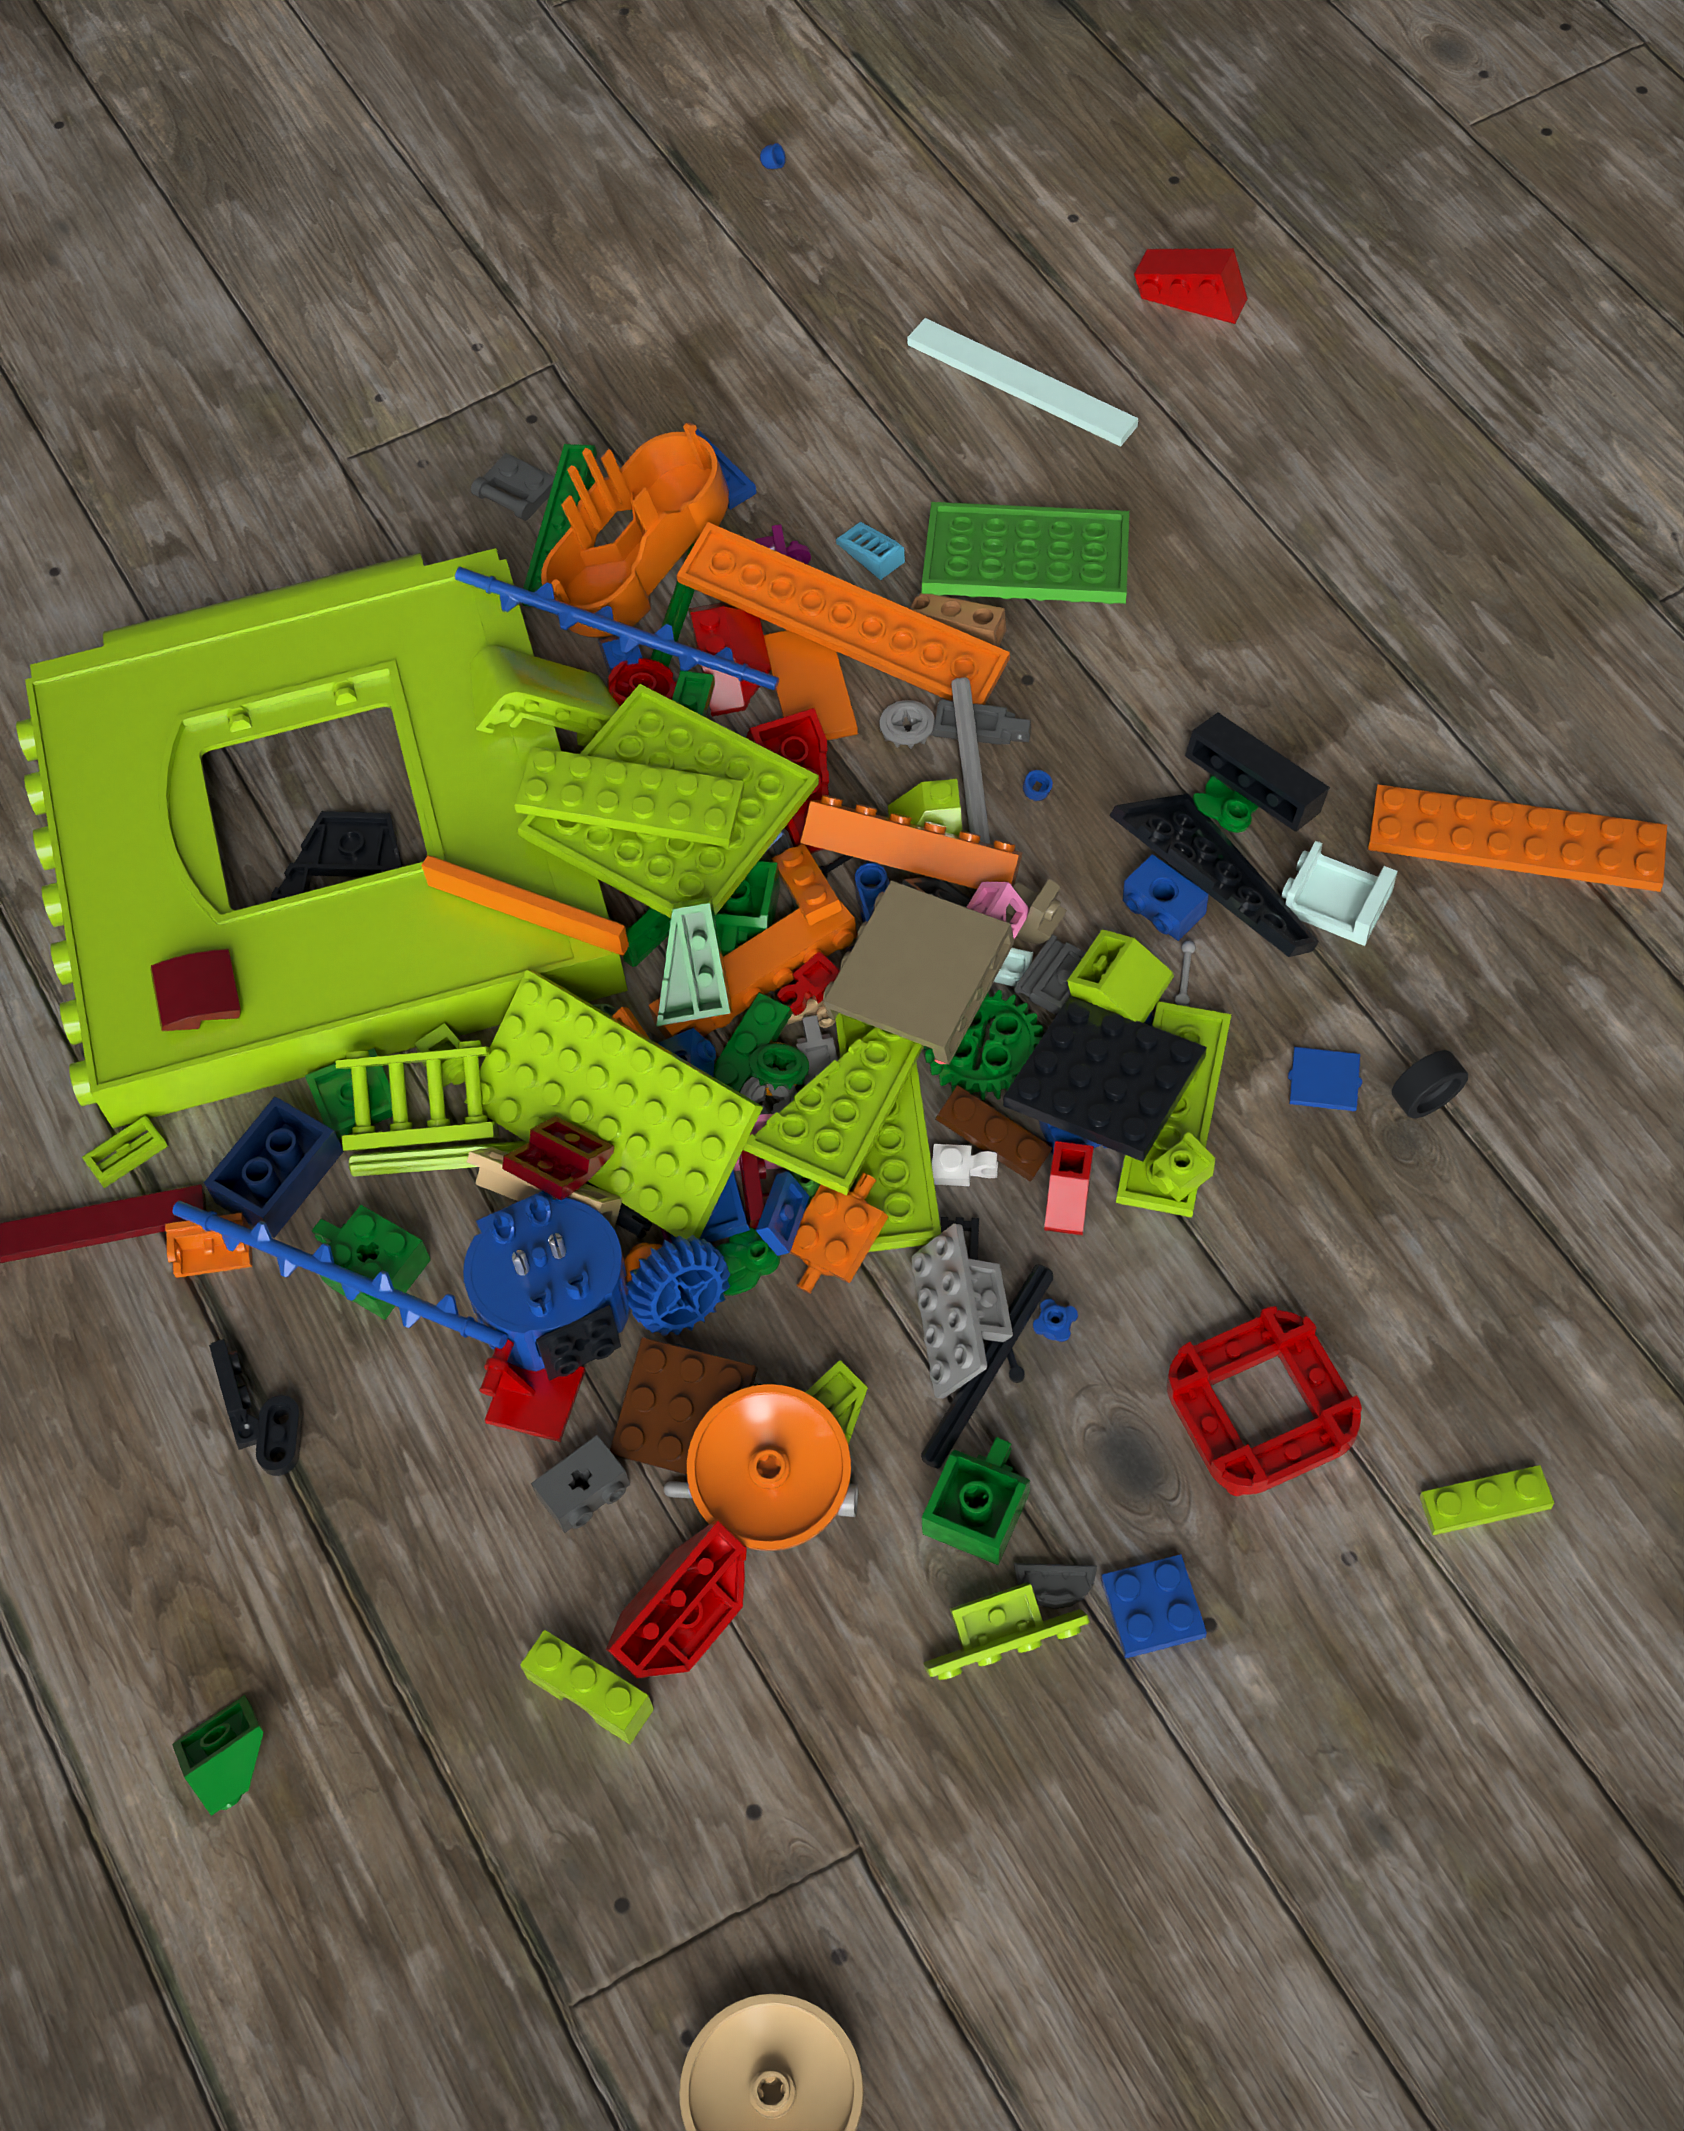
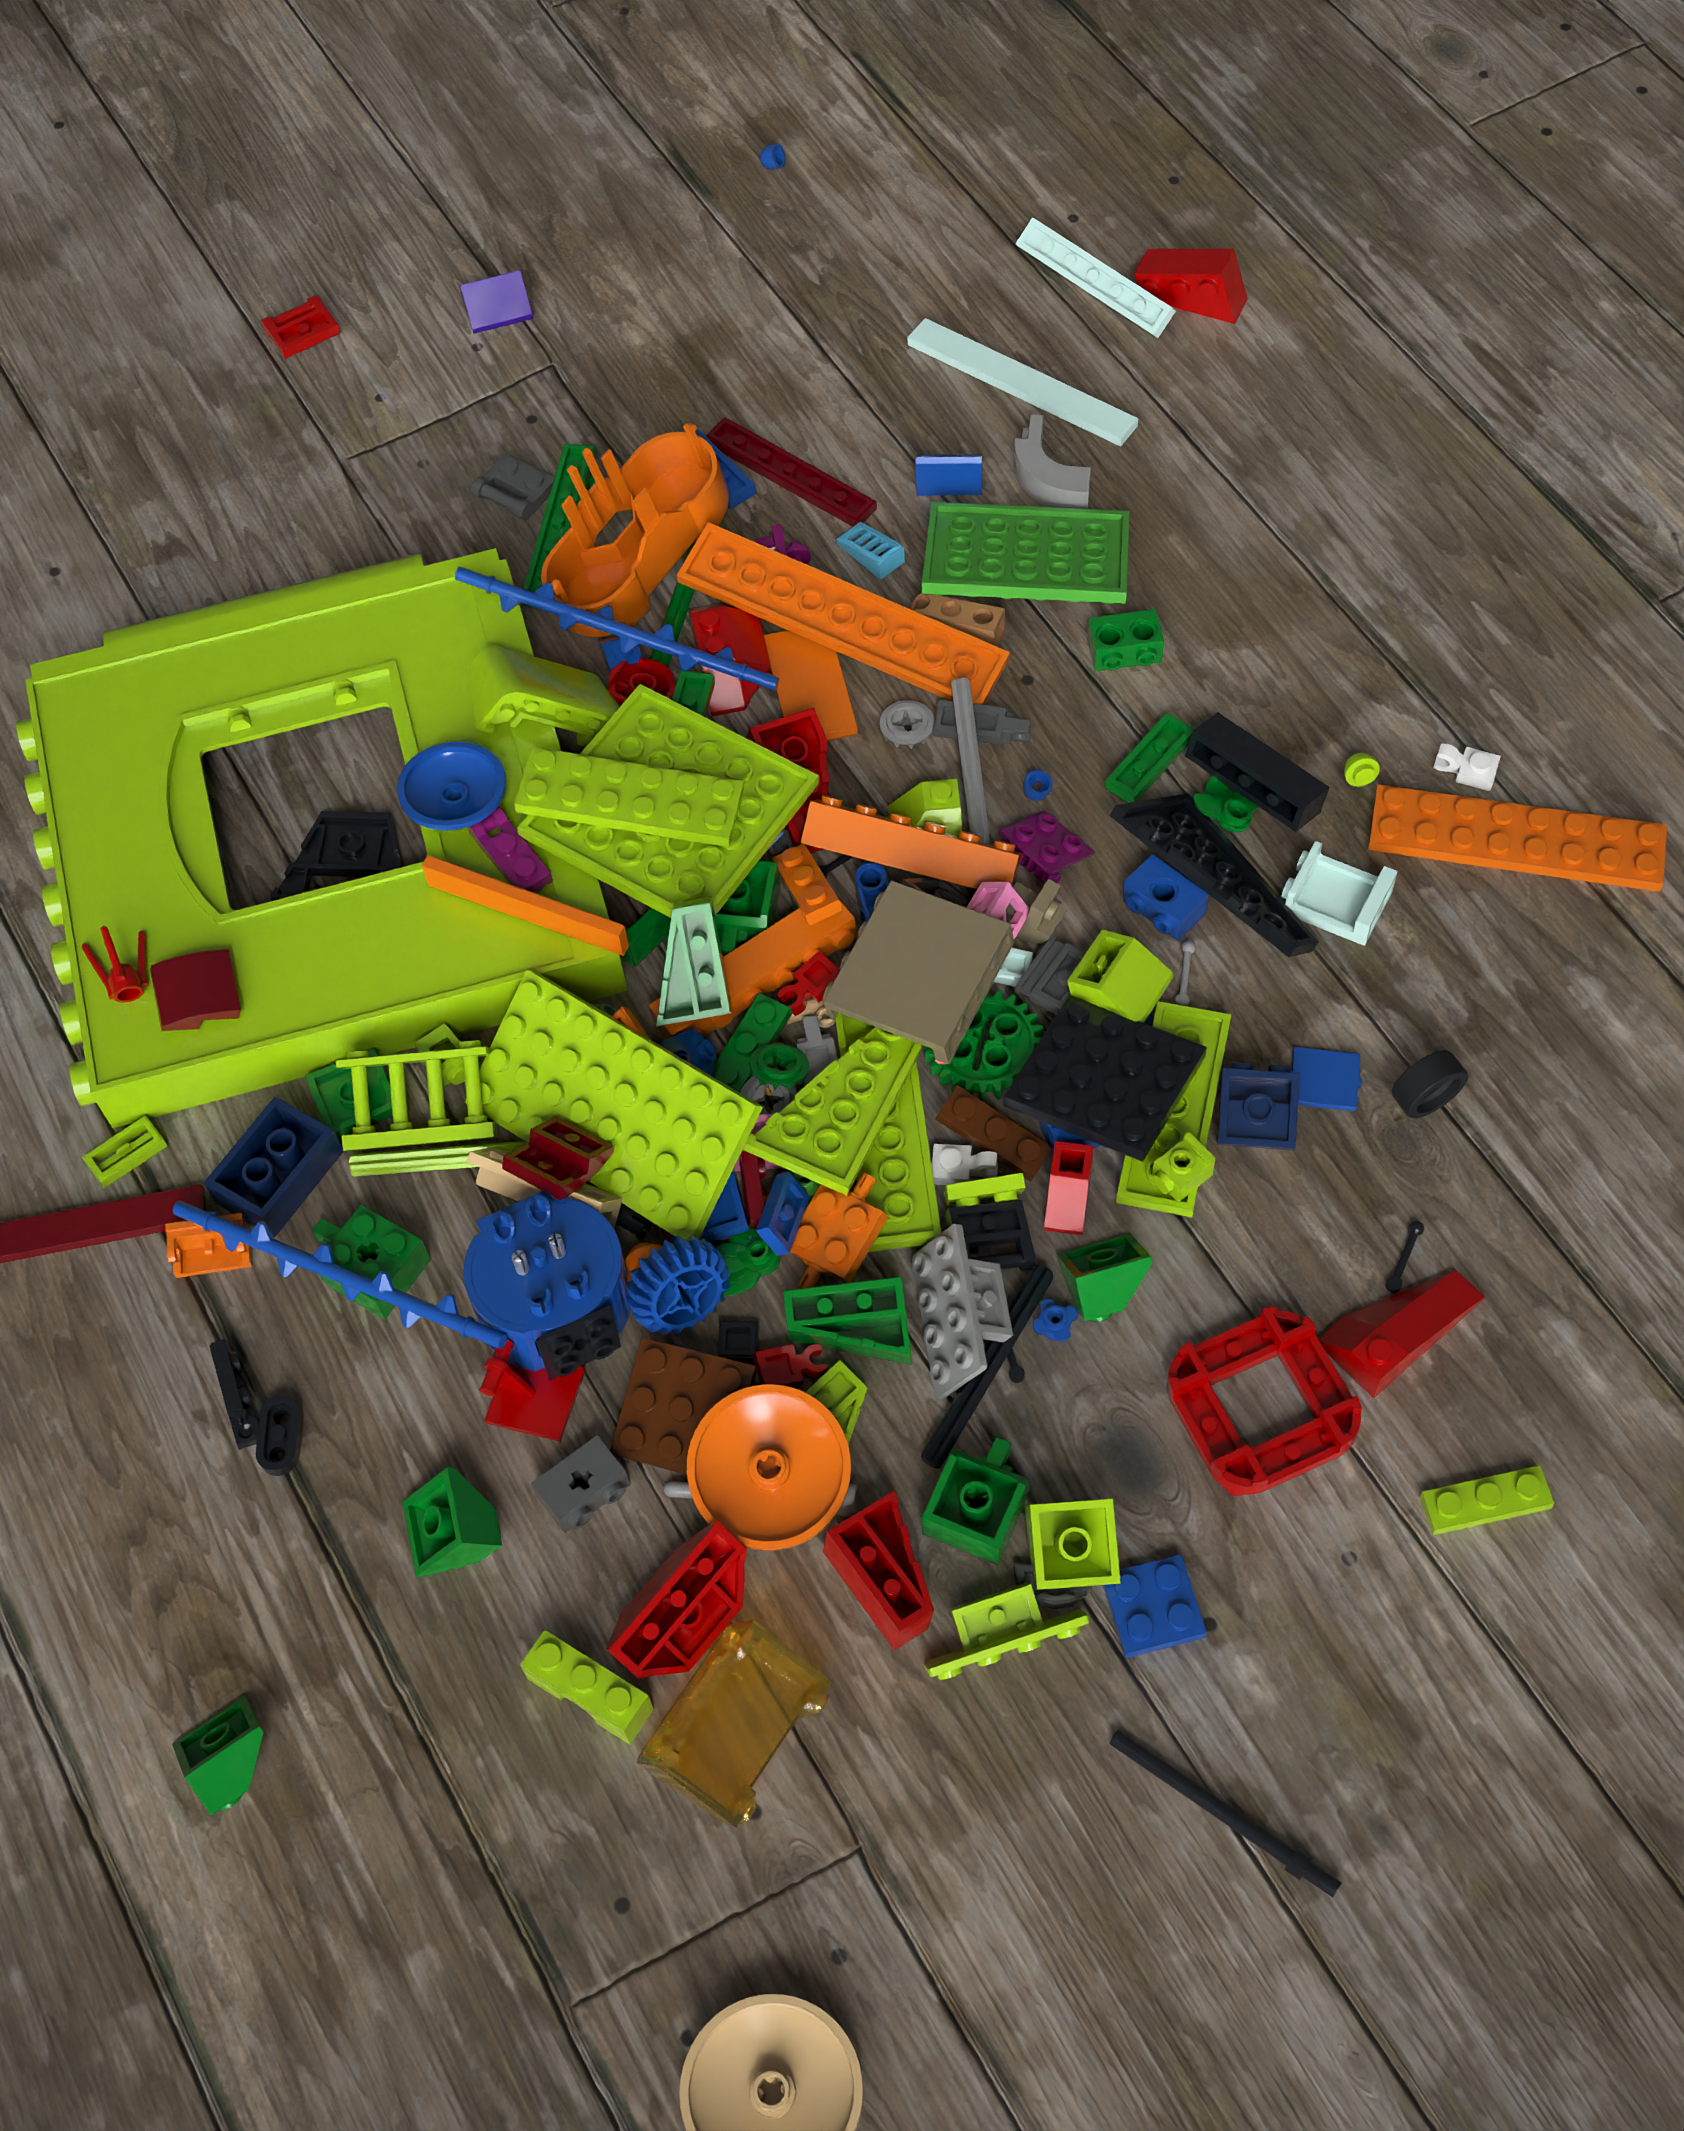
(124, 982): none -> red plant
(301, 327): none -> red plate
(449, 1524): none -> green slope
(451, 786): none -> blue dish
(496, 301): none -> slope
(510, 853): none -> magenta plate
(733, 1720): none -> clear yellow windscreen
(738, 1340): none -> black tile
(786, 1367): none -> red plate
(792, 473): none -> dark red tile
(852, 1318): none -> green wedge
(881, 1570): none -> red wedge
(948, 474): none -> blue slope
(996, 1225): none -> black plate
(998, 1188): none -> lime plate
(1045, 479): none -> light grey arch
(1045, 845): none -> magenta hinge
(1073, 1544): none -> lime slope
(1095, 277): none -> light aqua plate
(1104, 1275): none -> green slope
(1125, 640): none -> green brick
(1149, 759): none -> green plate
(1258, 1107): none -> dark blue plate
(1297, 1862): none -> black bar
(1361, 769): none -> lime plate
(1394, 1282): none -> black hinge
(1394, 1332): none -> red wedge
(1472, 767): none -> white plate

